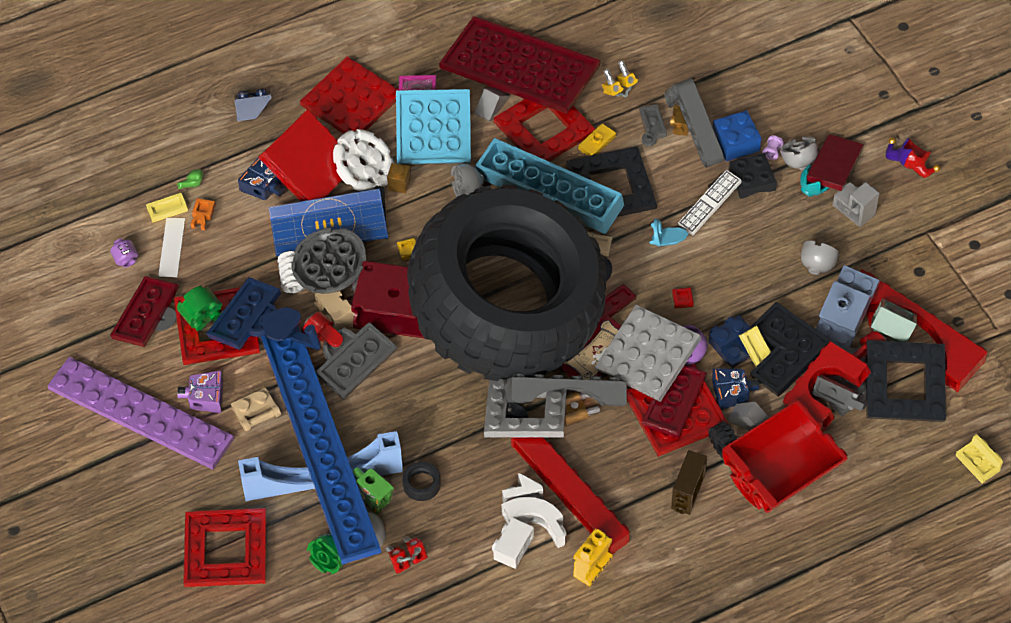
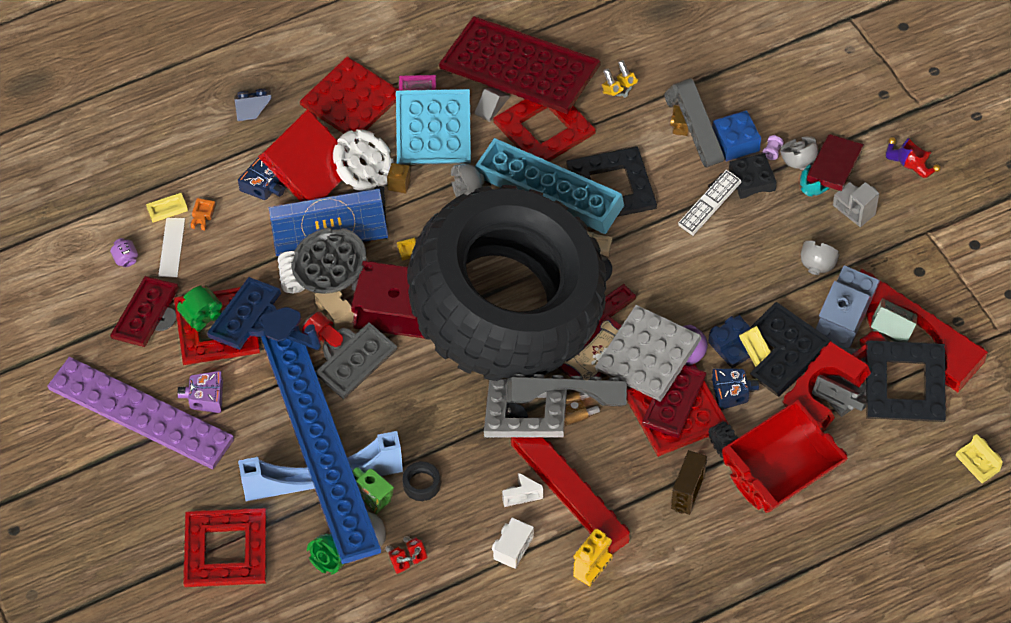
(193, 179): bright green animal -> none
(252, 405): tan plate -> none
(536, 511): white arch -> none
(597, 140): yellow plate -> none
(653, 124): dark grey hinge -> none
(667, 236): medium azure piece -> none
(682, 298): red tile -> none
(747, 415): light grey slope -> none

